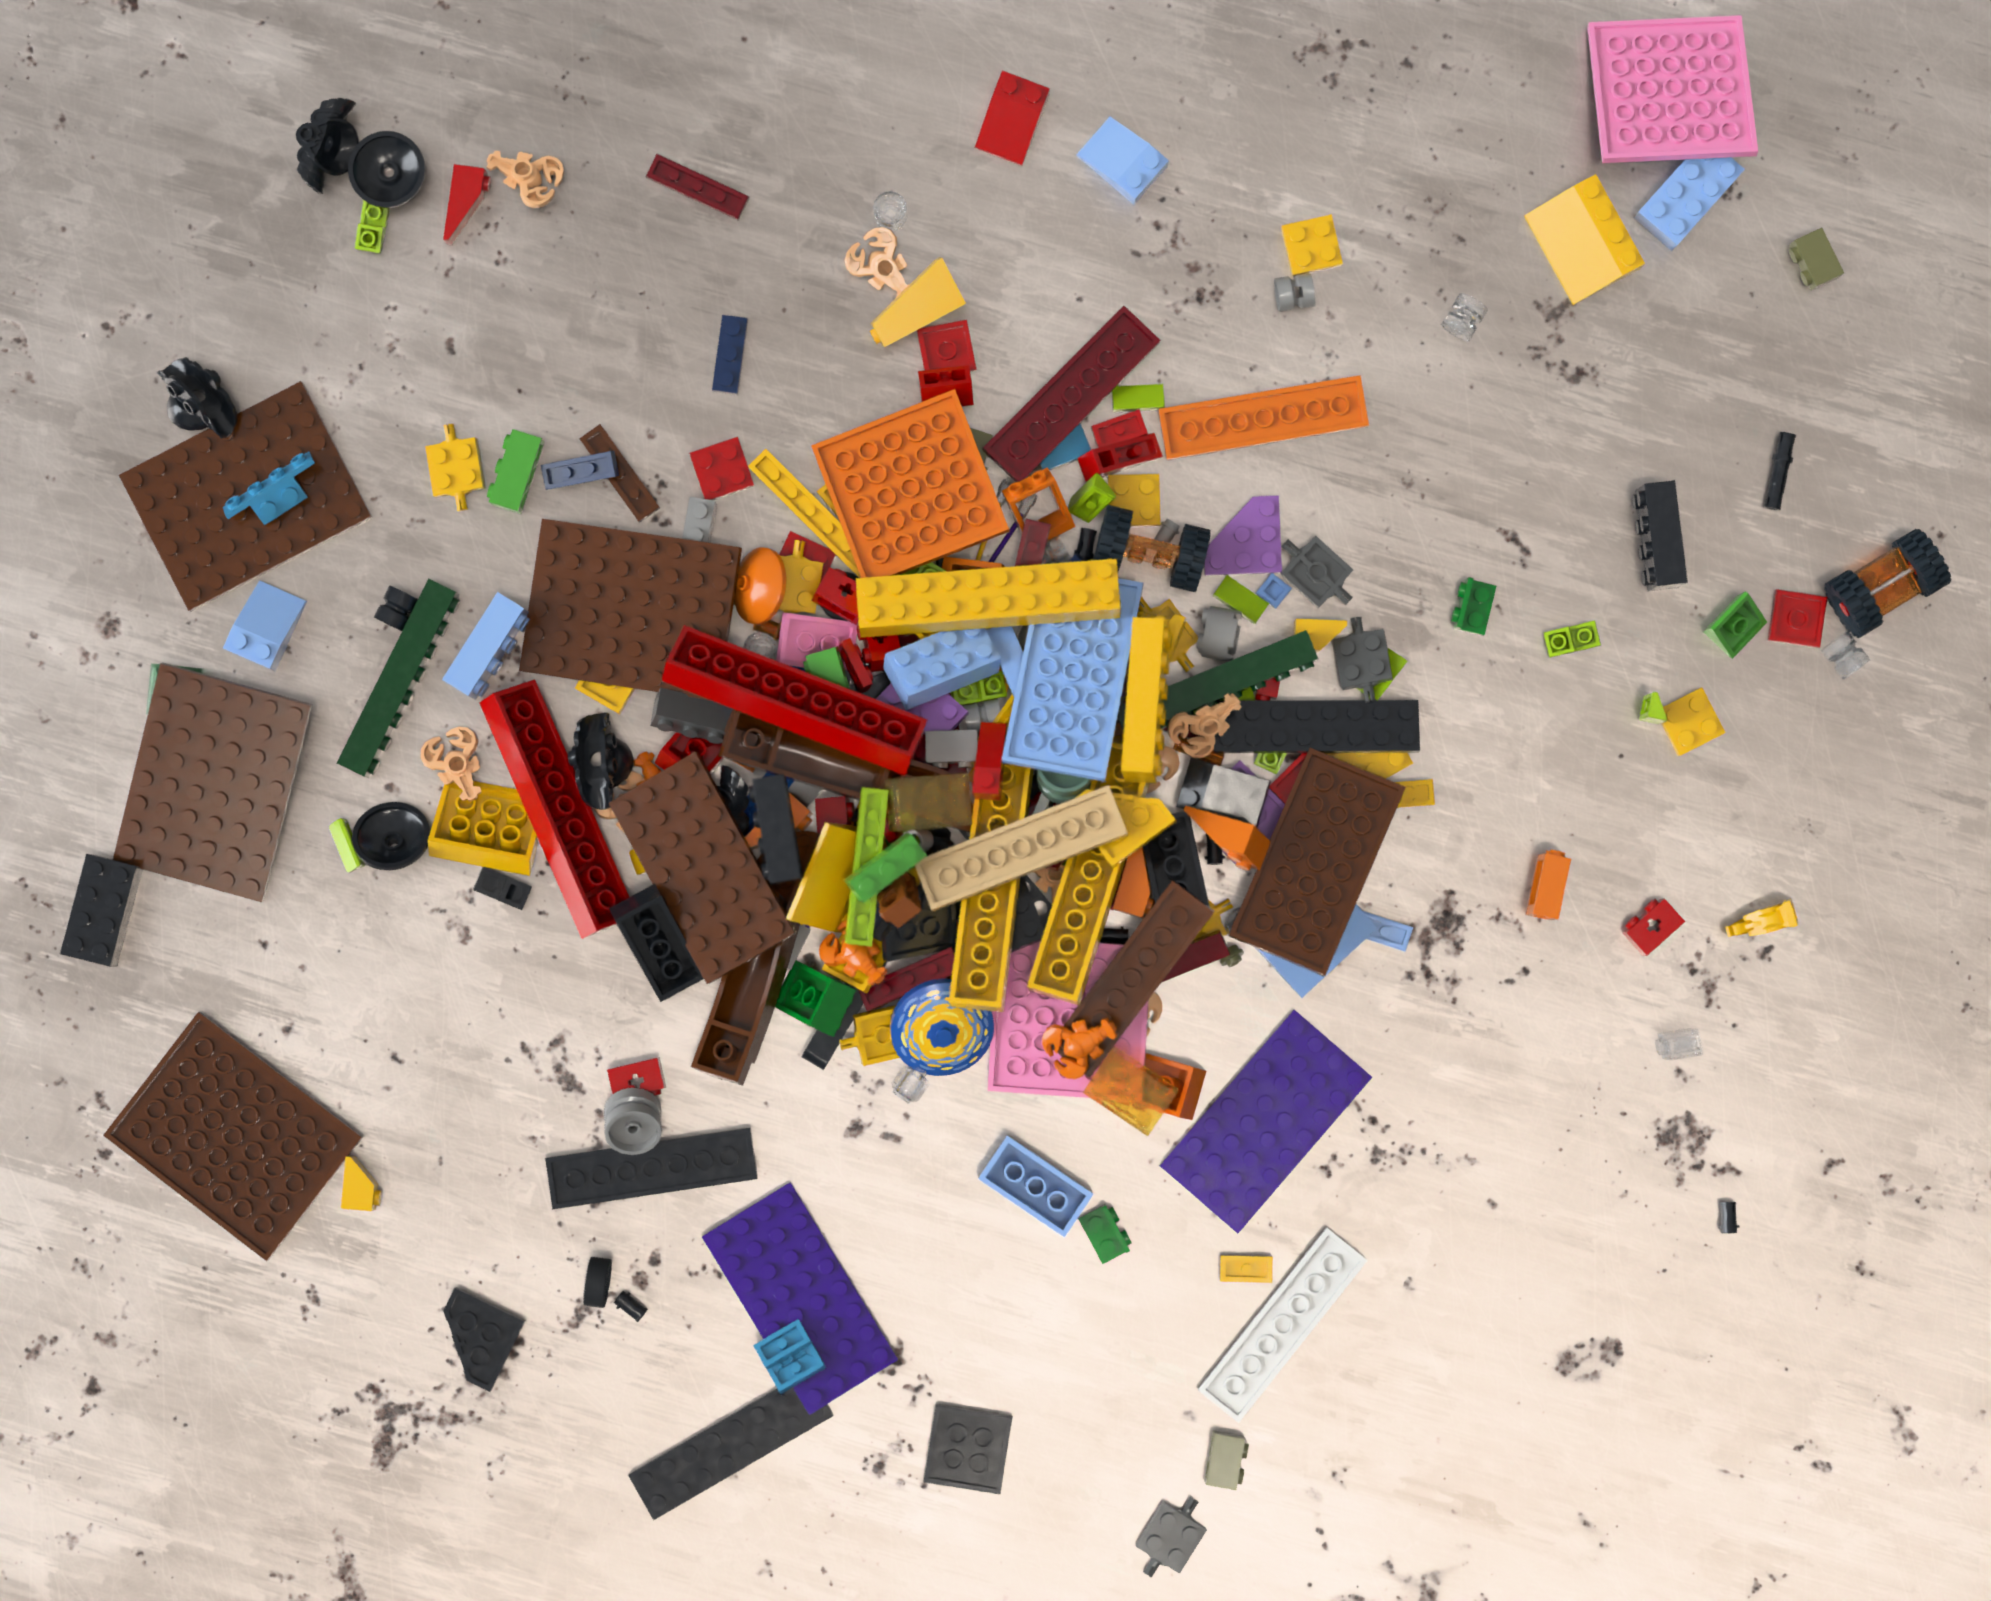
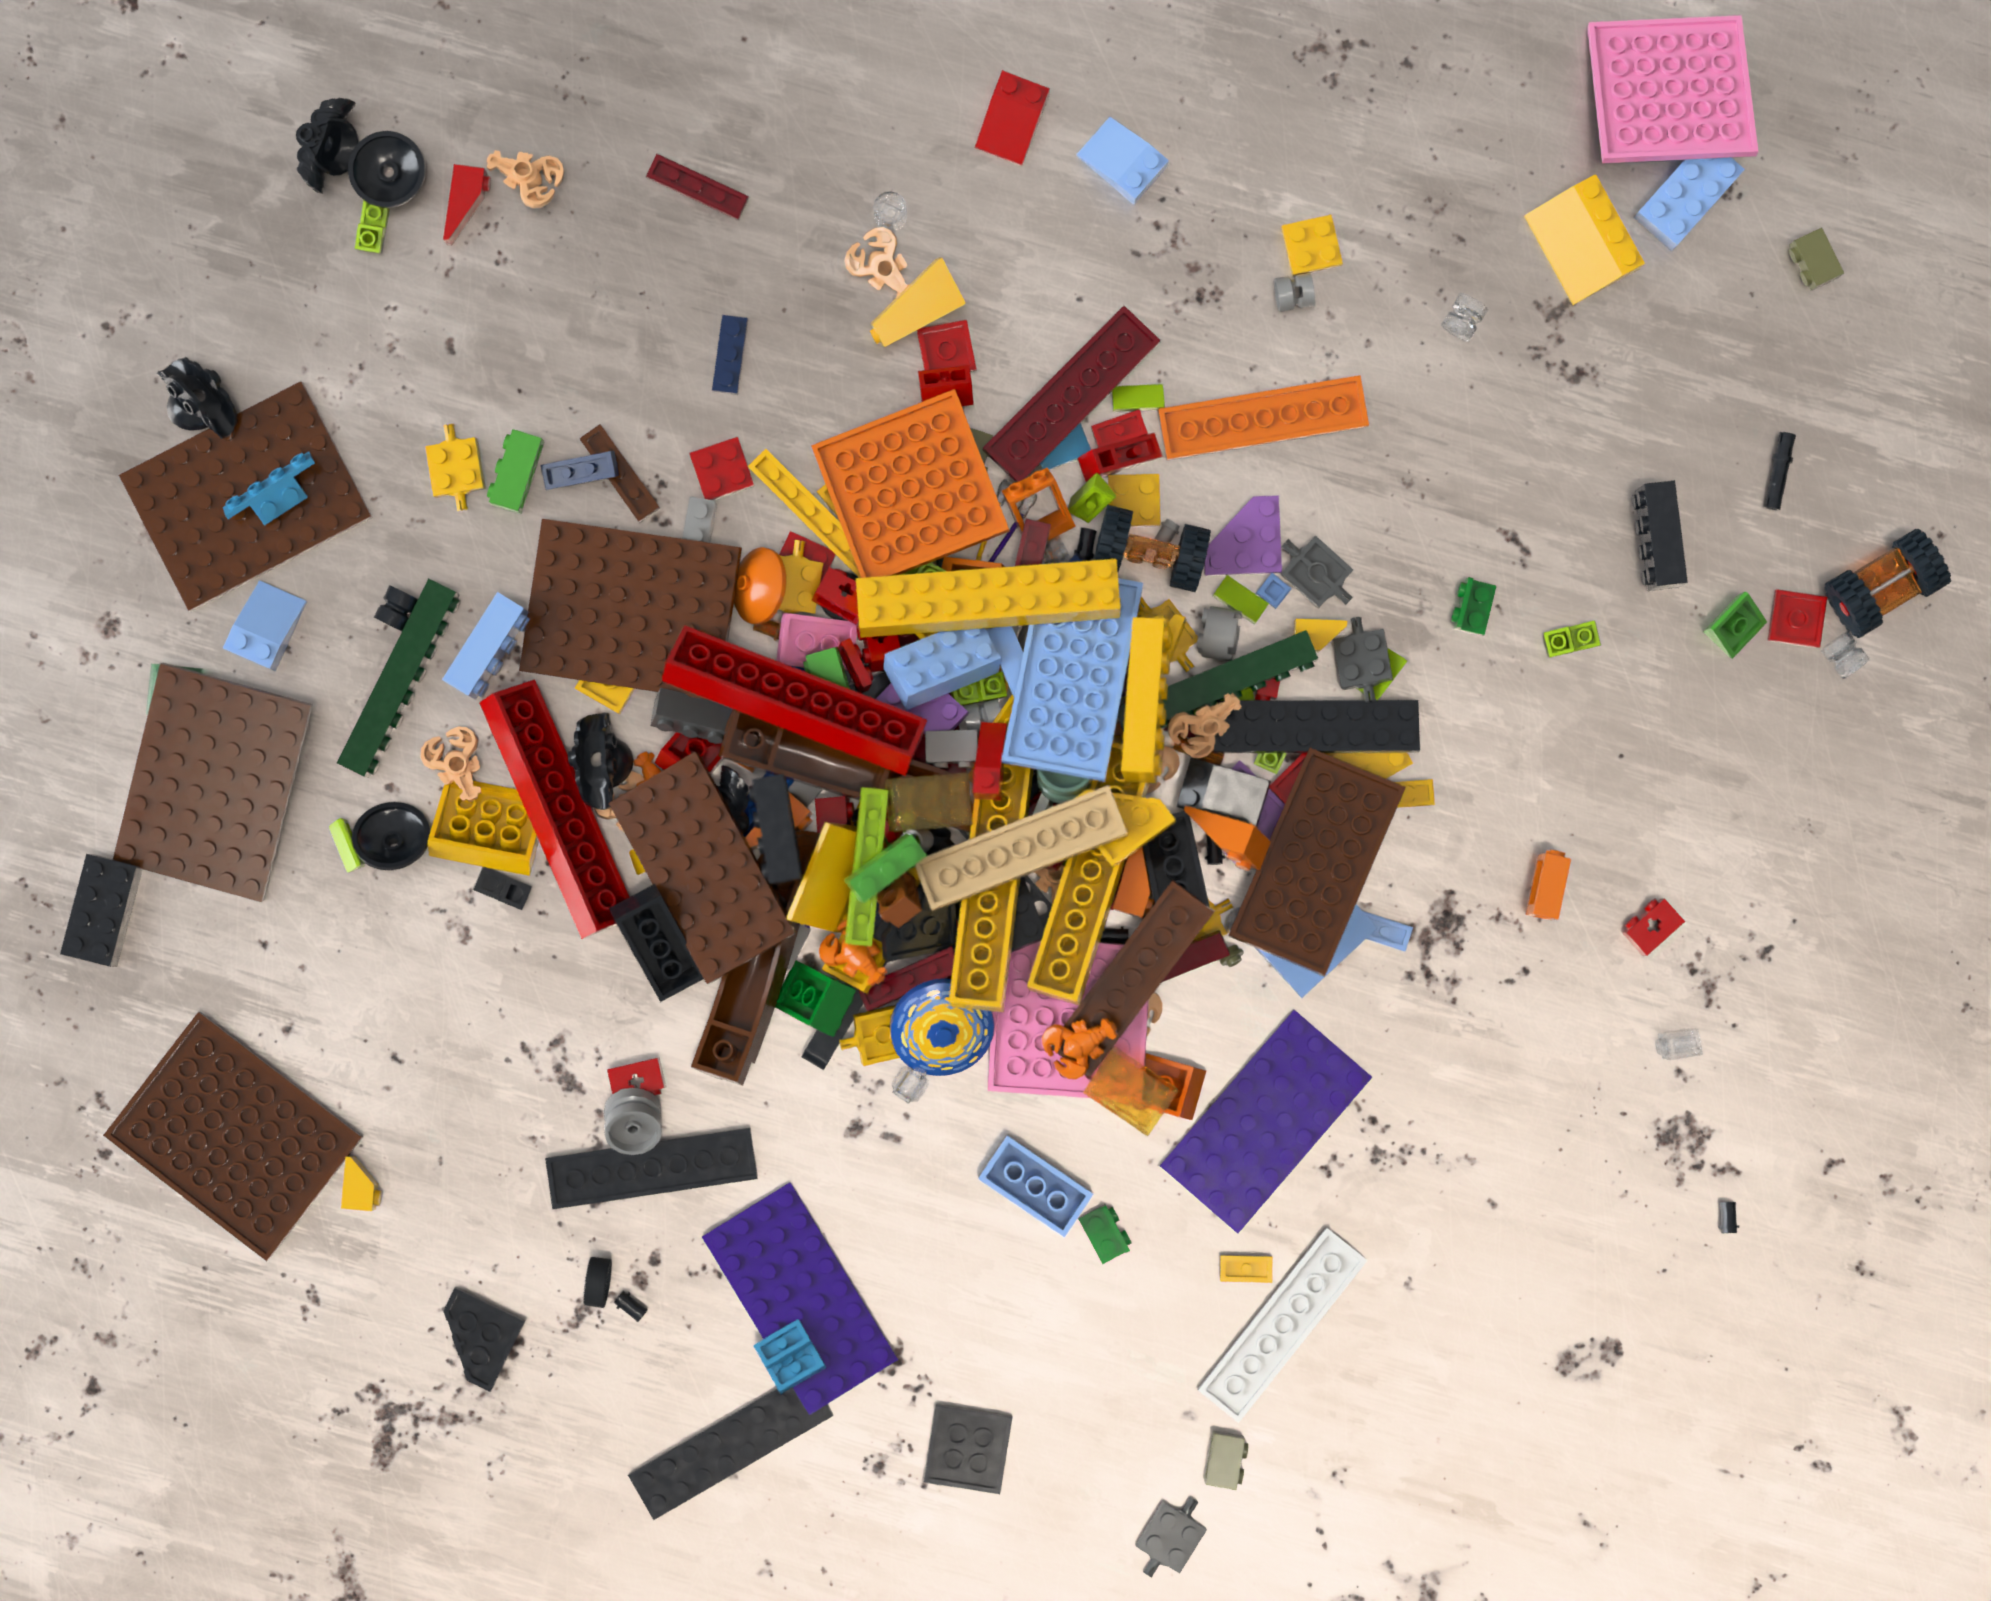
(762, 644): clear wheel -> none
(1652, 709): lime slope -> none
(1691, 722): yellow plate -> none
(1765, 920): yellow piece -> none

